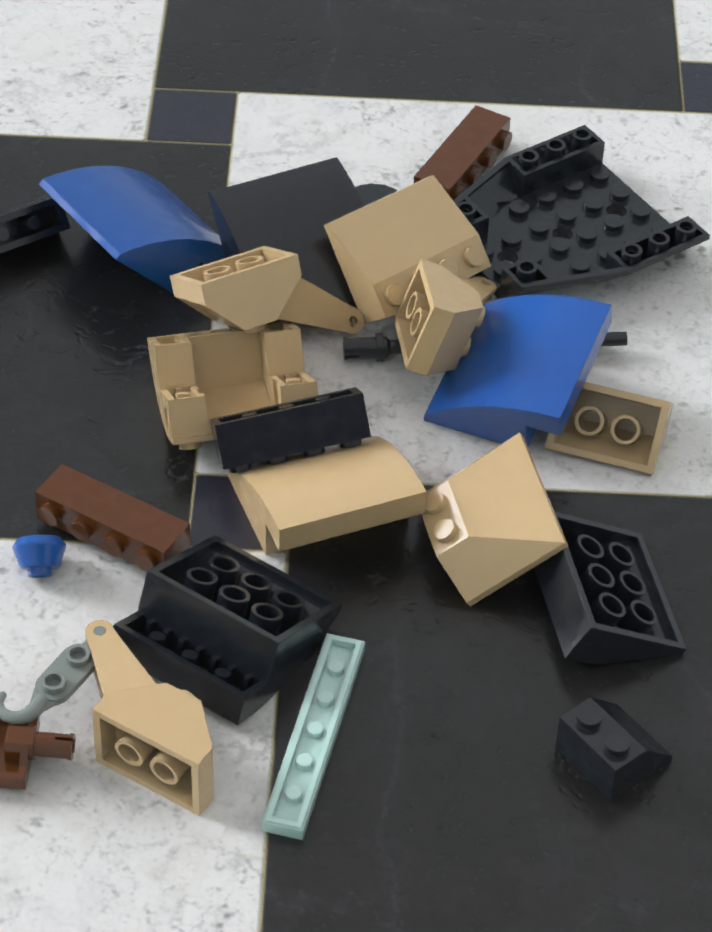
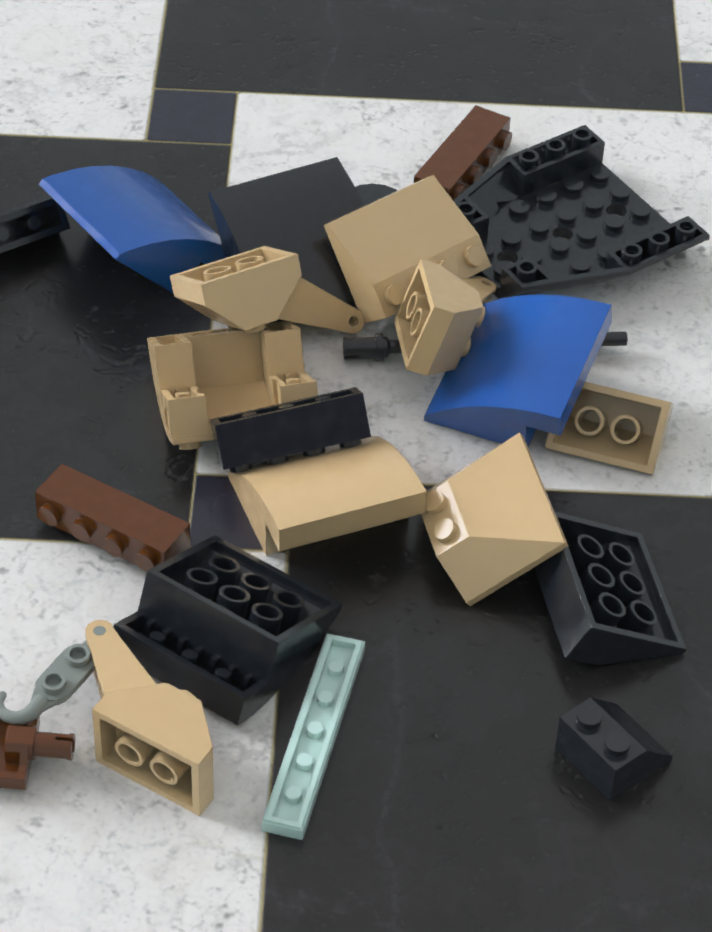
(39, 554): blue cone -> none

